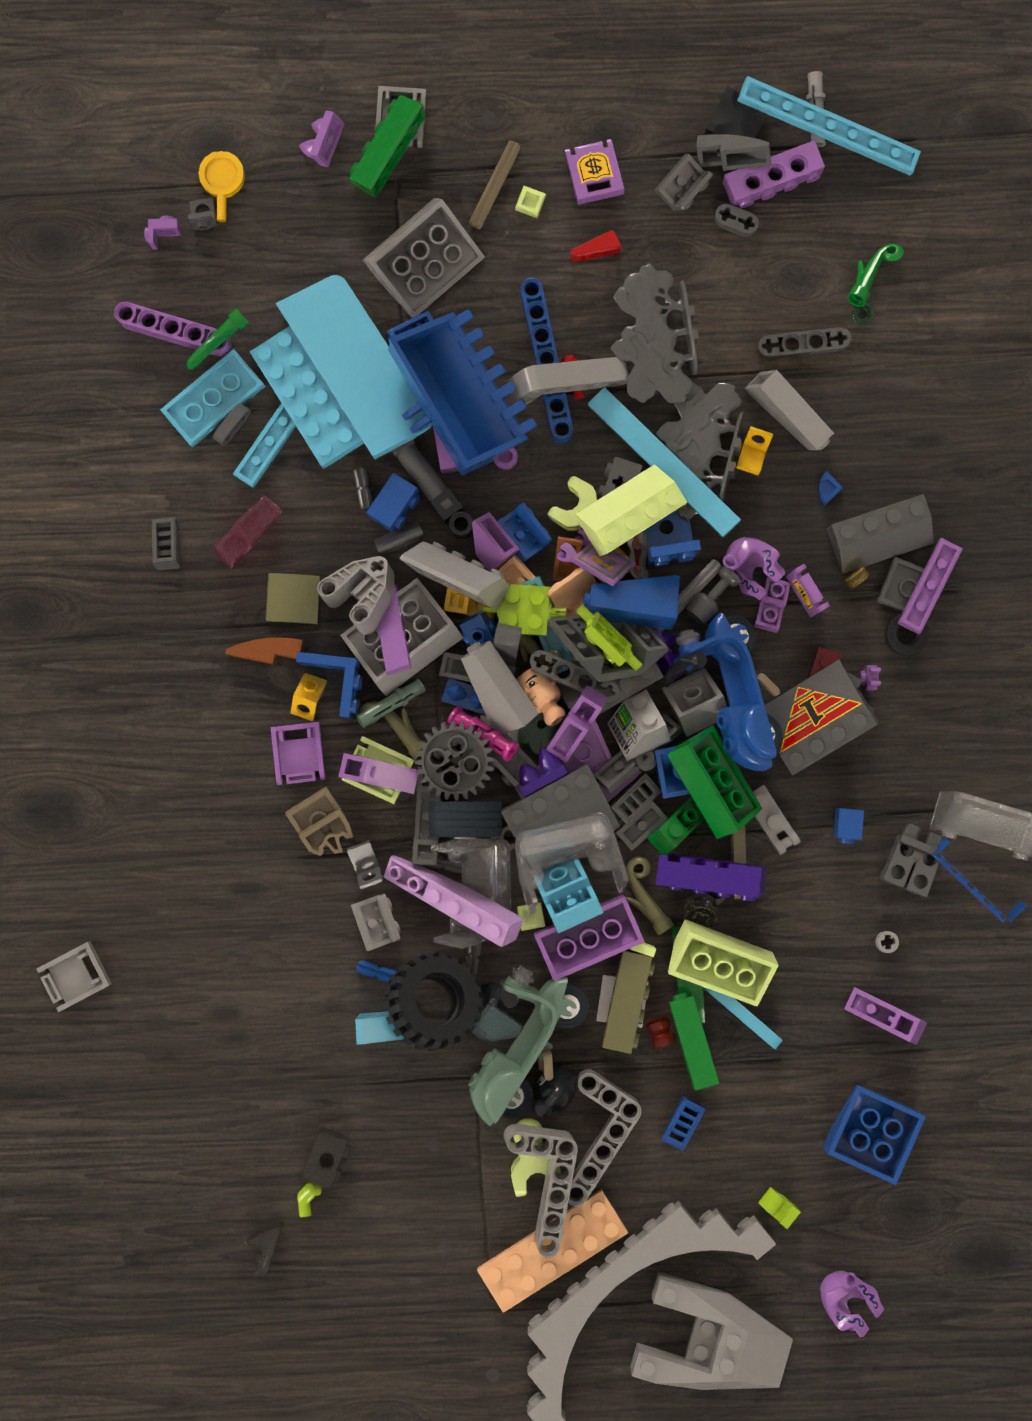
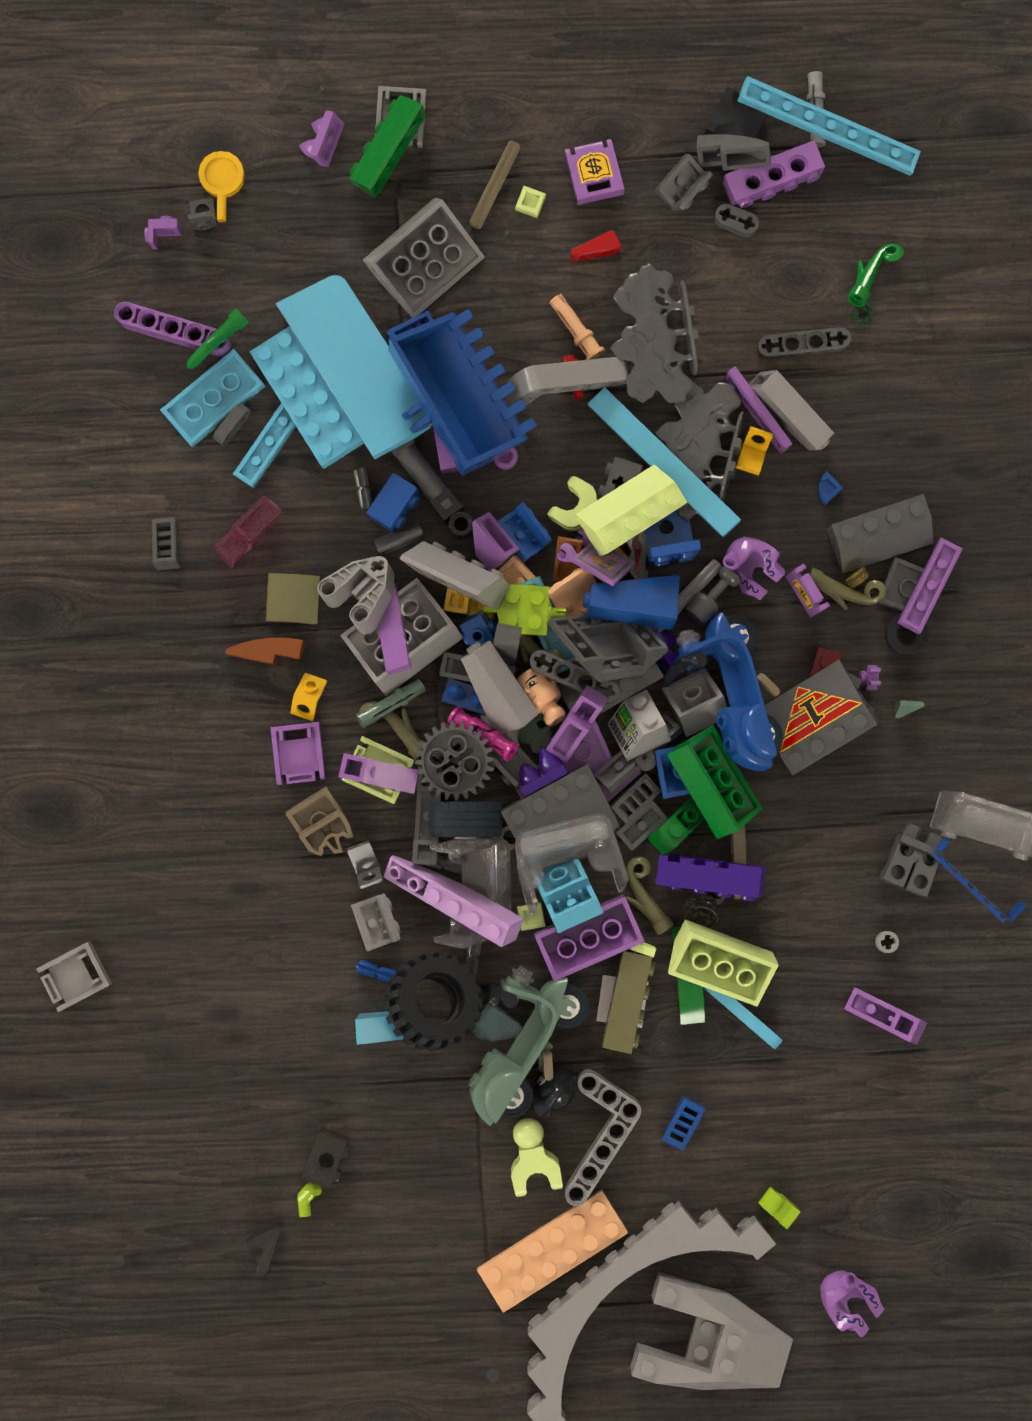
(351, 682): blue bracket -> none
(545, 349): blue beam -> none
(552, 1182): light grey beam -> none
(583, 336): none -> light nougat pin
(604, 635): lime plate -> none
(661, 1032): clear red wheel -> none
(693, 1041): green slope -> none
(758, 410): none -> medium lavender tile
(772, 605): medium lavender slope -> none
(773, 821): light grey plate -> none
(839, 591): none -> olive plant
(848, 825): blue brick -> none
(874, 1133): blue slope -> none
(905, 707): none -> sand green slope

